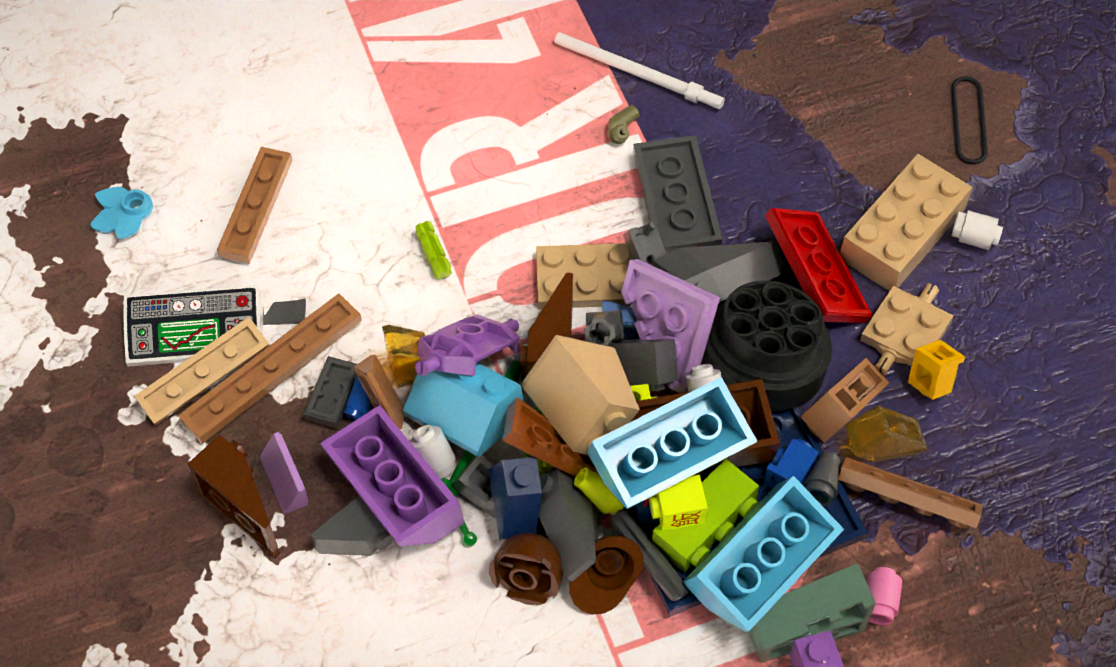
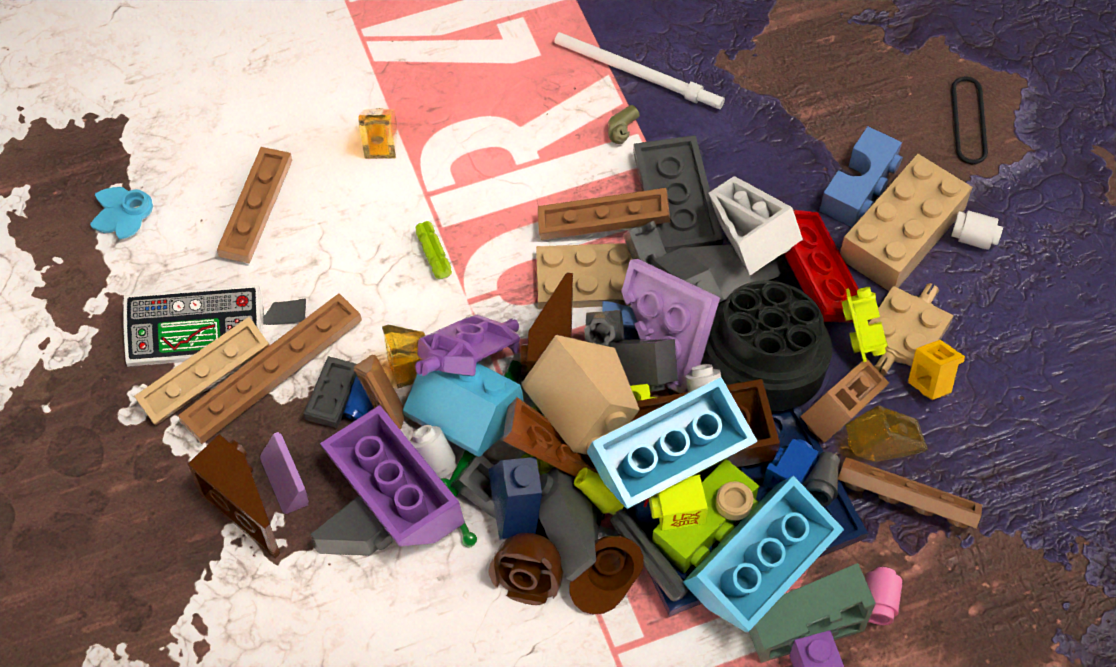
(378, 133): none -> clear yellow slope
(603, 214): none -> medium nougat plate
(734, 500): none -> tan tile
(754, 223): none -> white wedge
(851, 196): none -> medium blue arch
(860, 310): none -> neon yellow hinge

